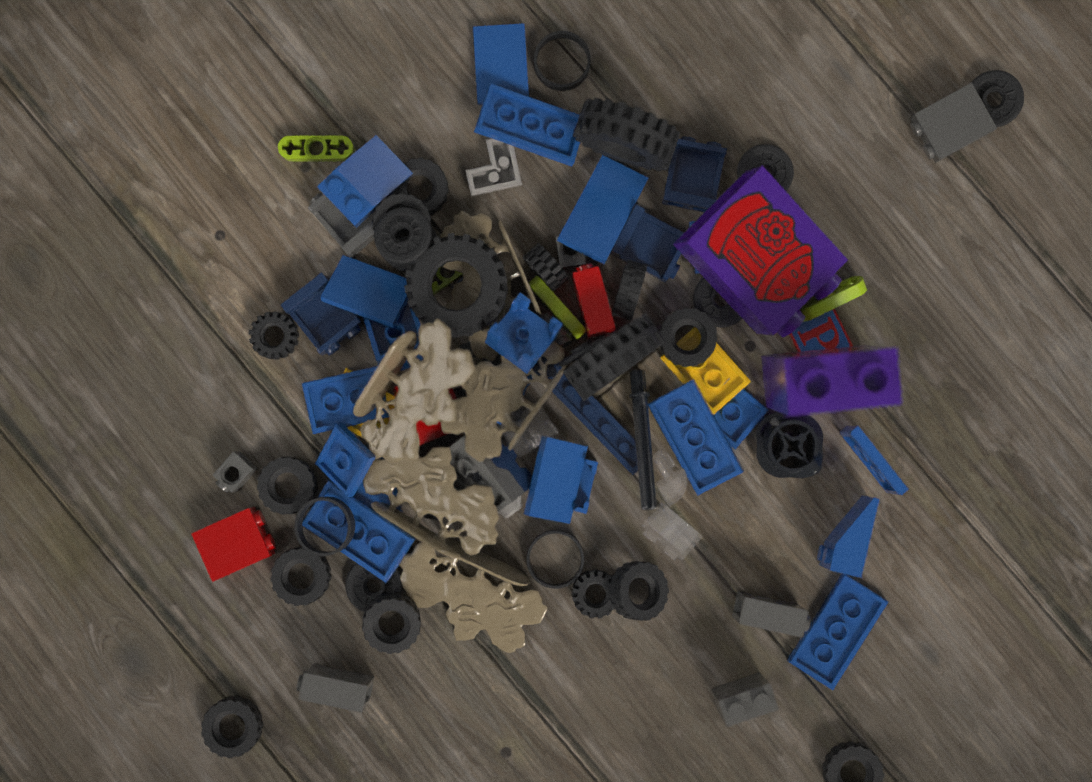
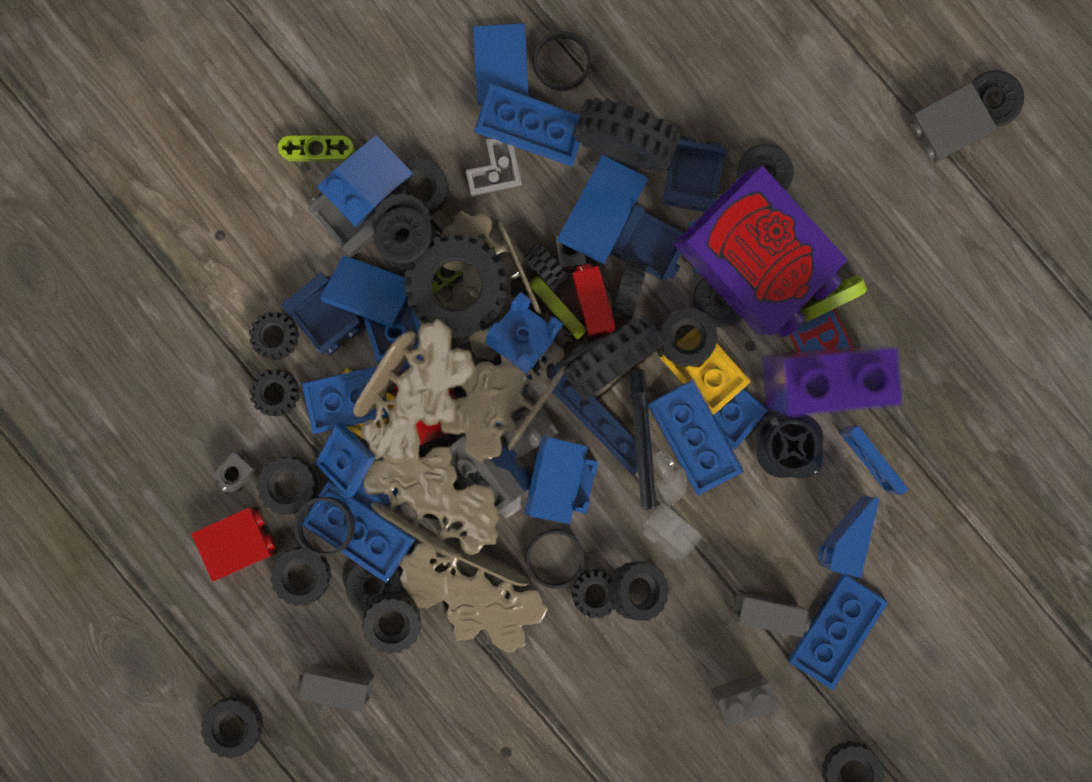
(263, 381): none -> black tyre

